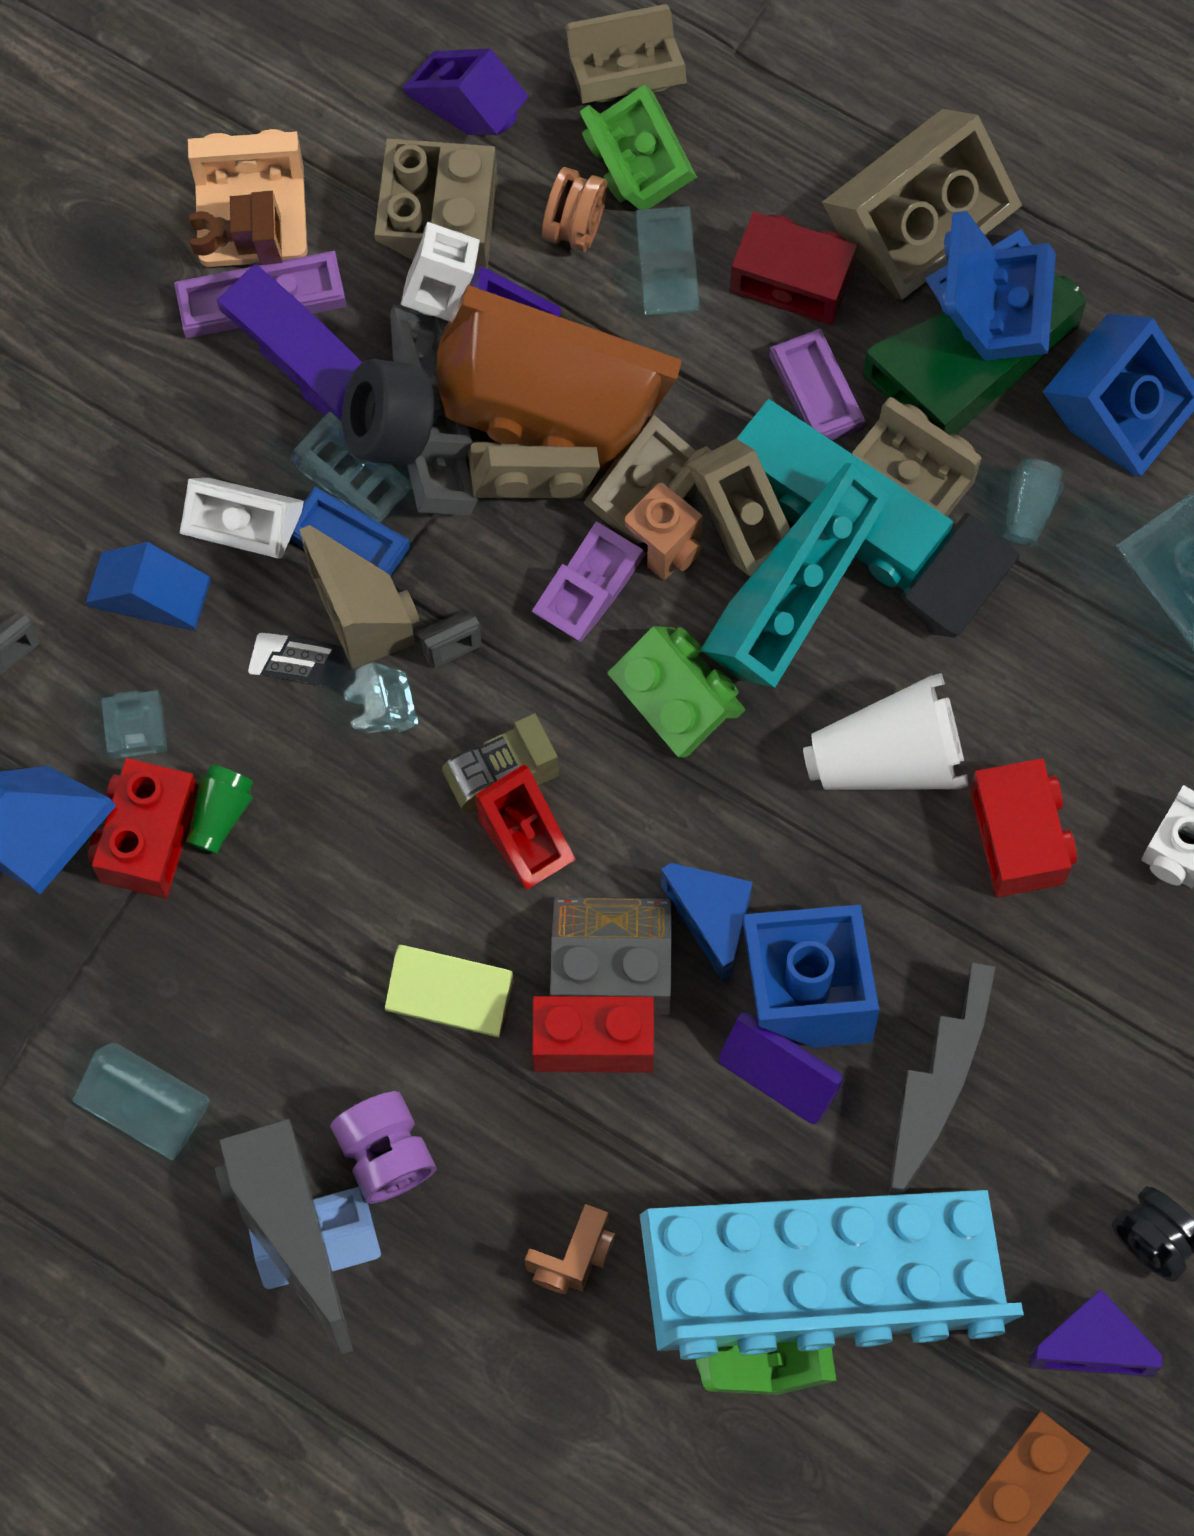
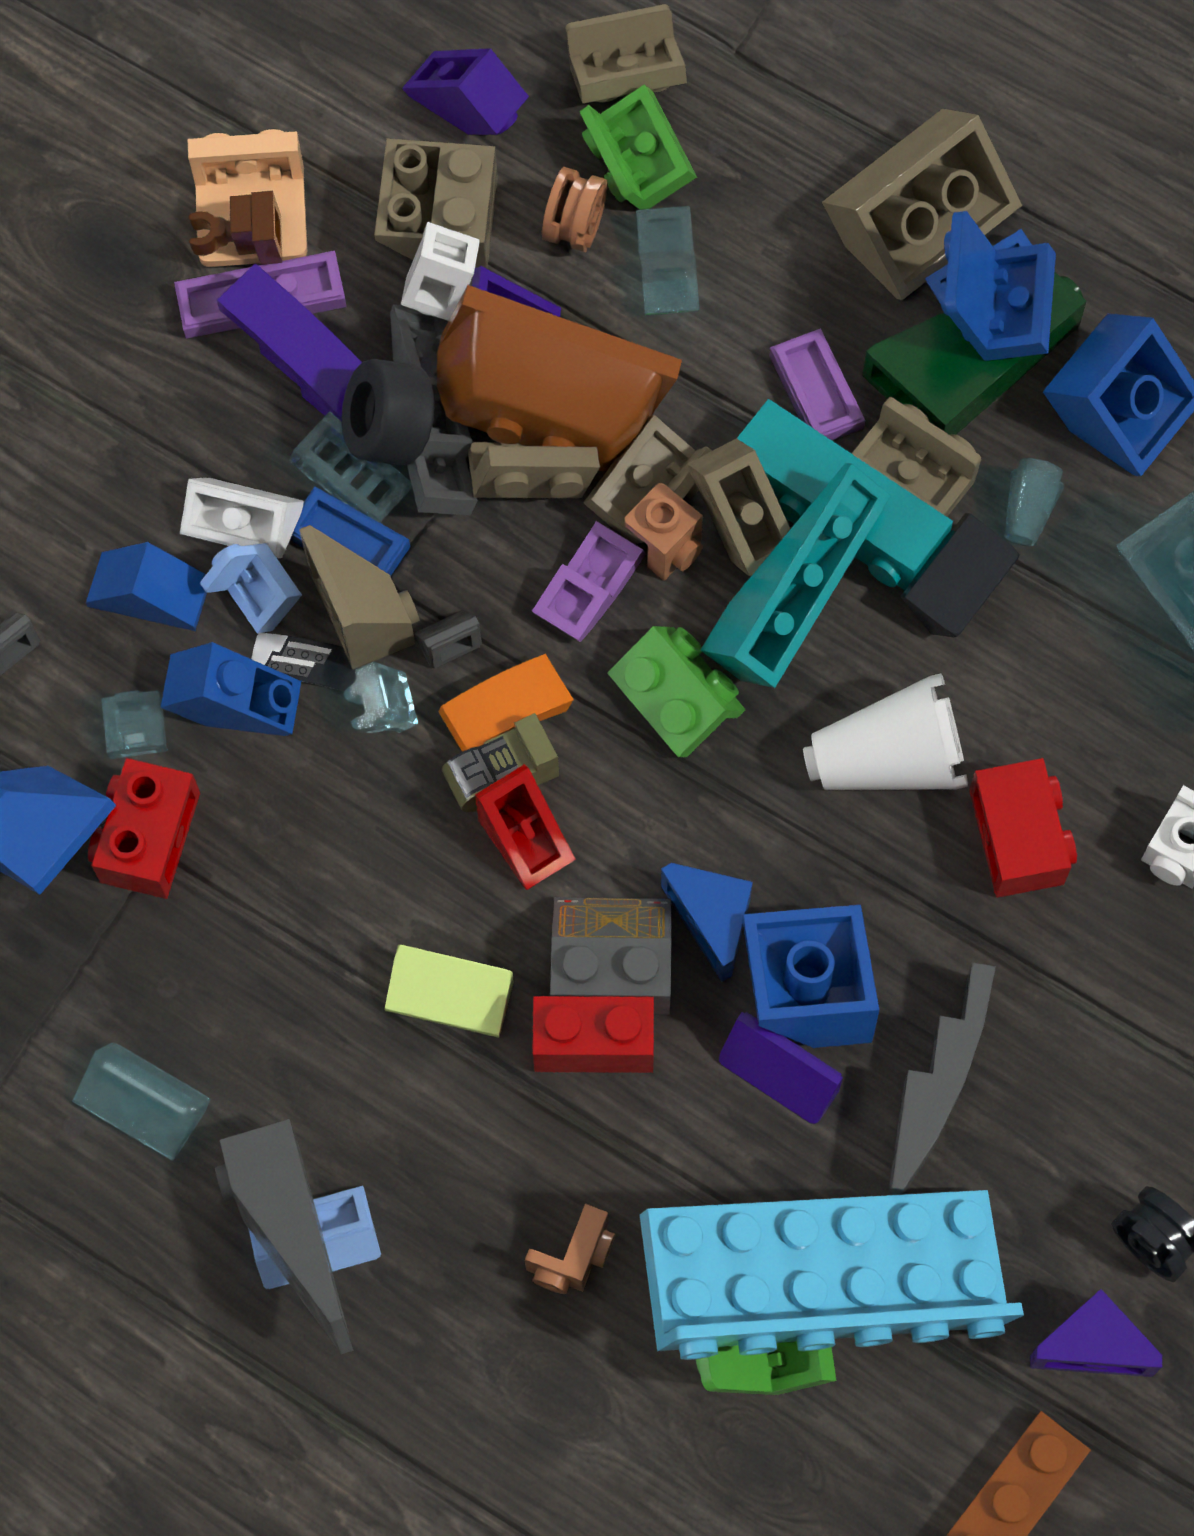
(217, 807): green cone -> none
(230, 691): none -> blue slope
(254, 582): none -> light blue bracket
(374, 1128): medium lavender wheel -> none
(505, 699): none -> orange slope
(793, 267): dark red brick -> none

